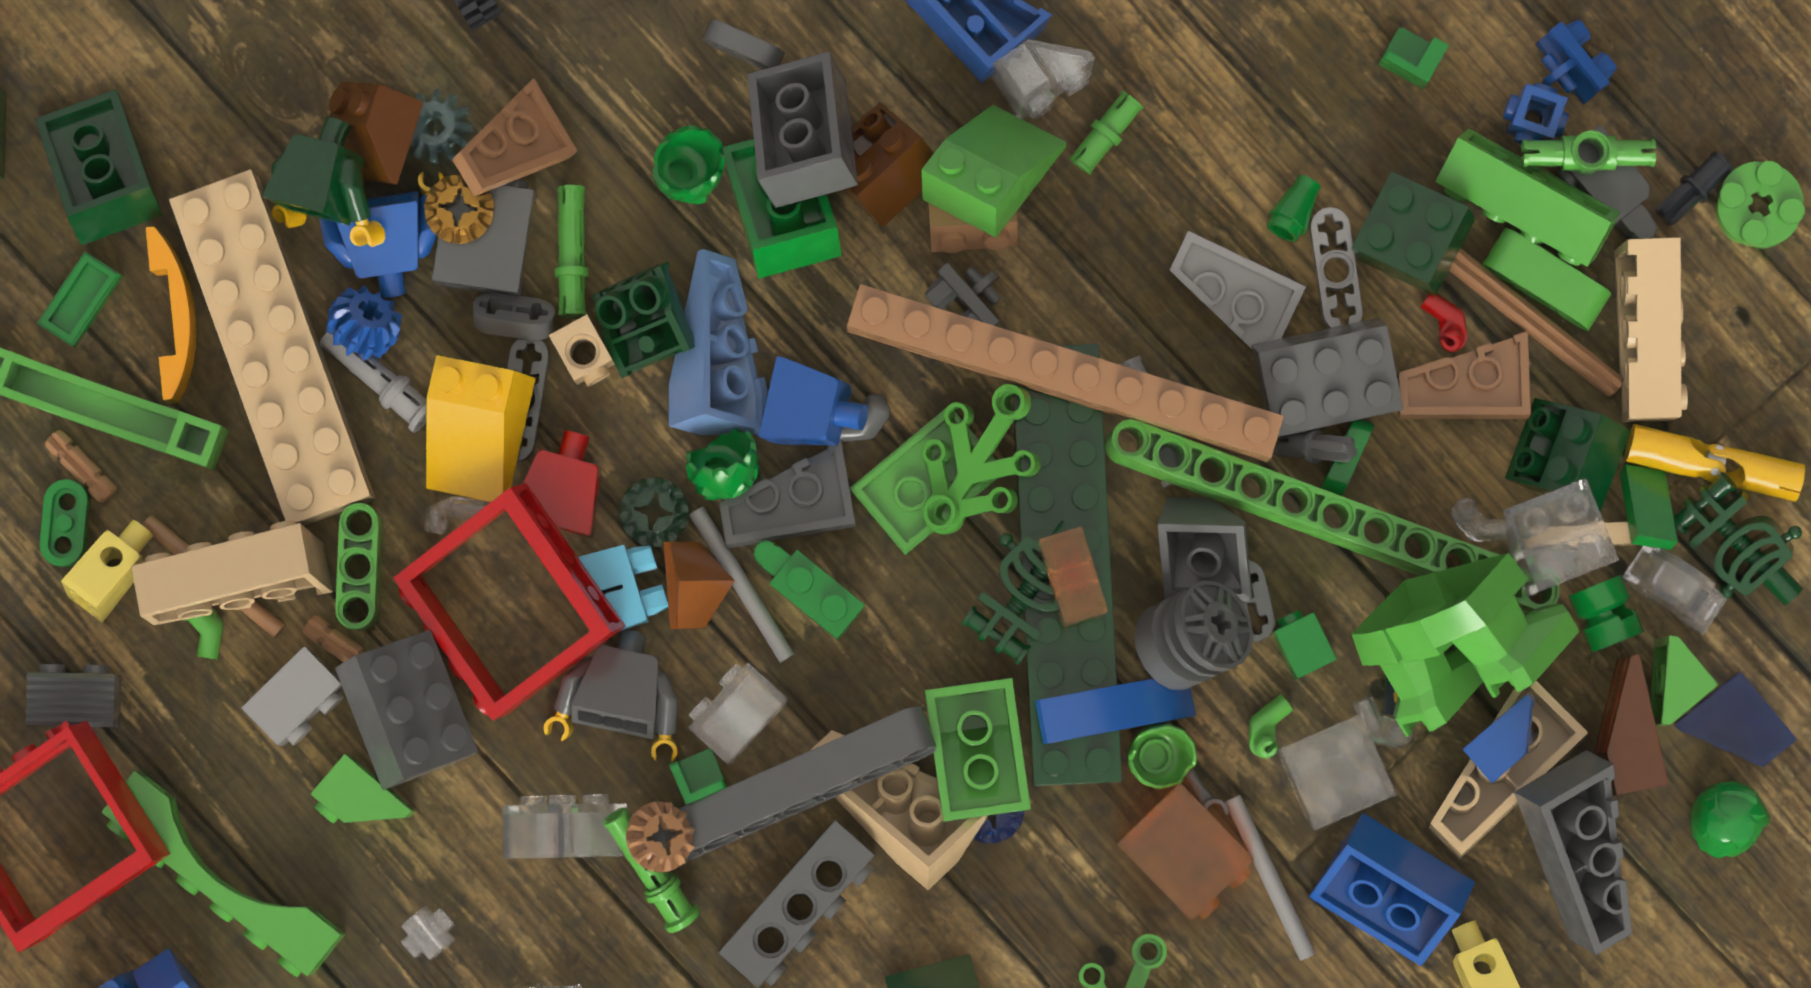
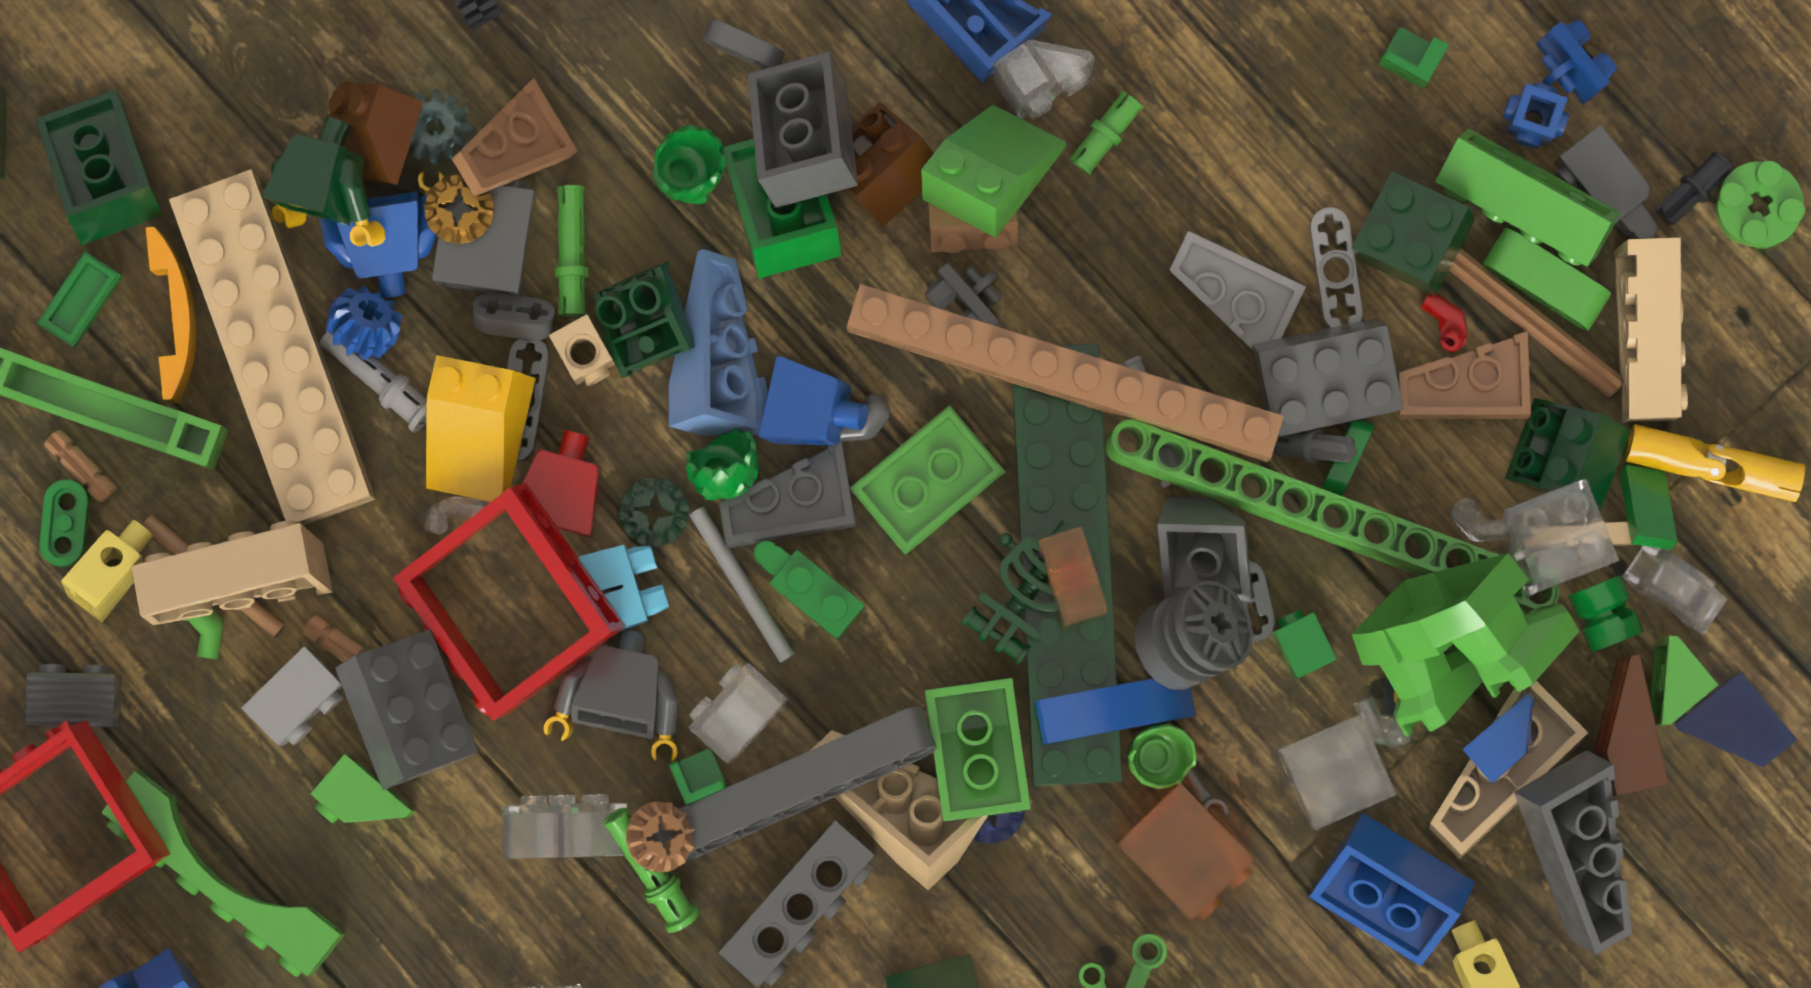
(349, 547): bright green beam -> none
(428, 933): clear gear -> none
(693, 584): dark orange slope -> none
(974, 464): bright green plant -> none
(1263, 727): bright green arm -> none
(1270, 878): light grey bar -> none
(1293, 211): green cone -> none
(1610, 152): bright green pin -> none
(1727, 819): green hair -> none
(1770, 572): dark green torso -> none

